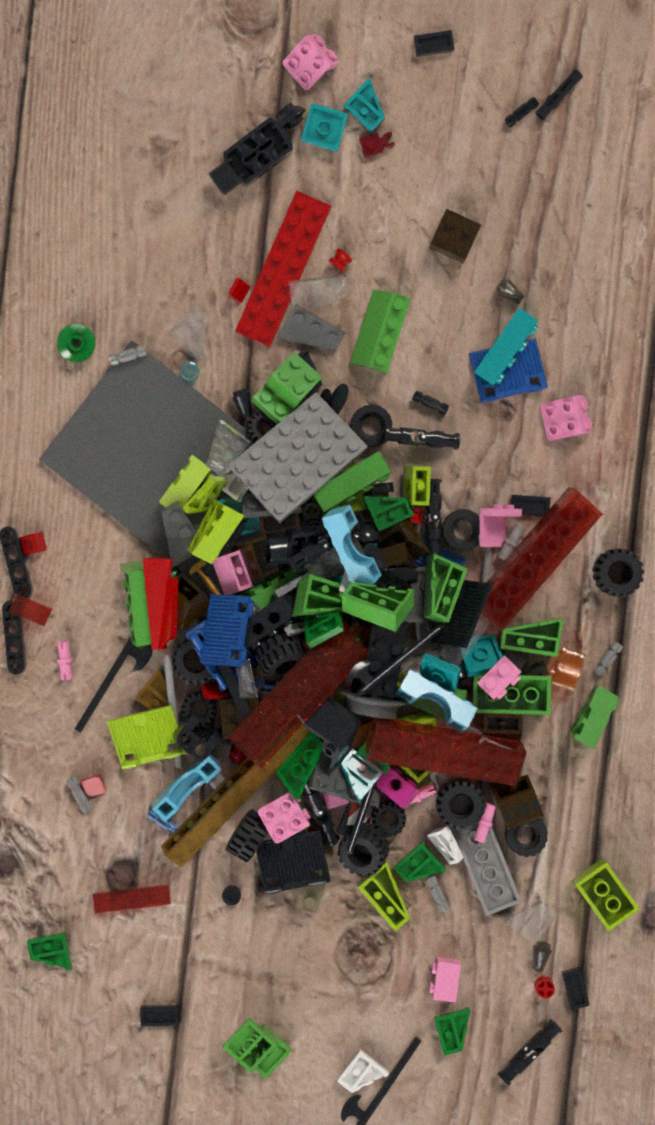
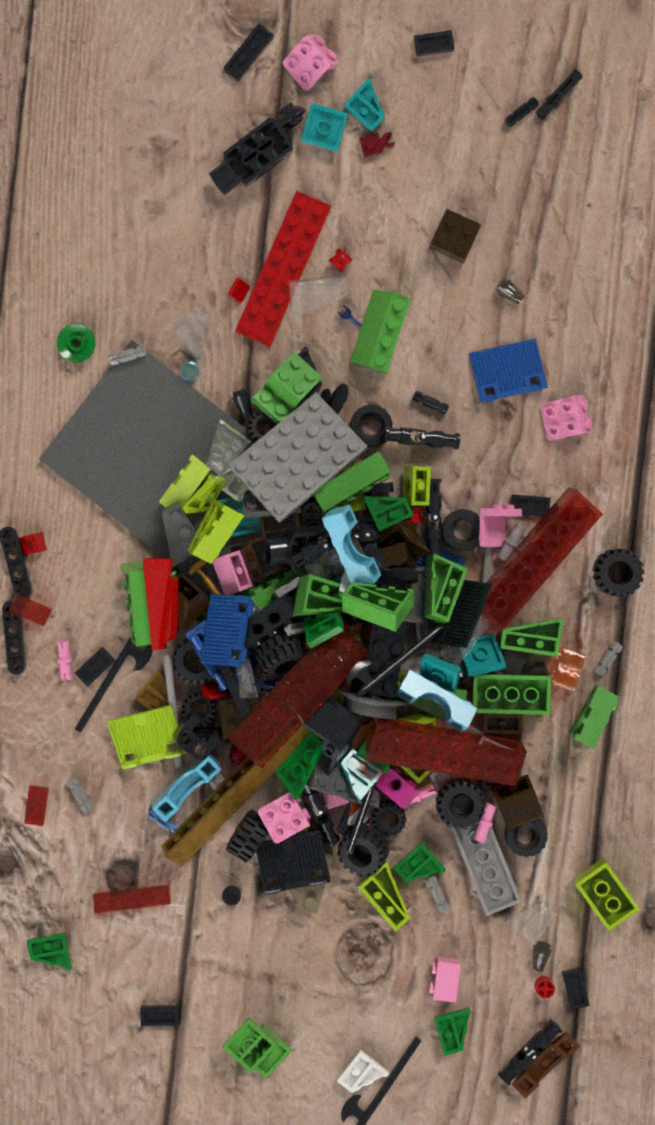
(36, 805): none -> clear red tile
(93, 785): slope -> none
(95, 666): none -> black tile
(235, 535): black axle -> none
(248, 52): none -> black tile
(310, 330): dark grey wing -> none
(347, 315): none -> clear blue hand
(446, 844): white wing -> none
(499, 678): bright pink bracket -> none
(506, 347): teal wedge -> none
(560, 1048): none -> reddish brown slope

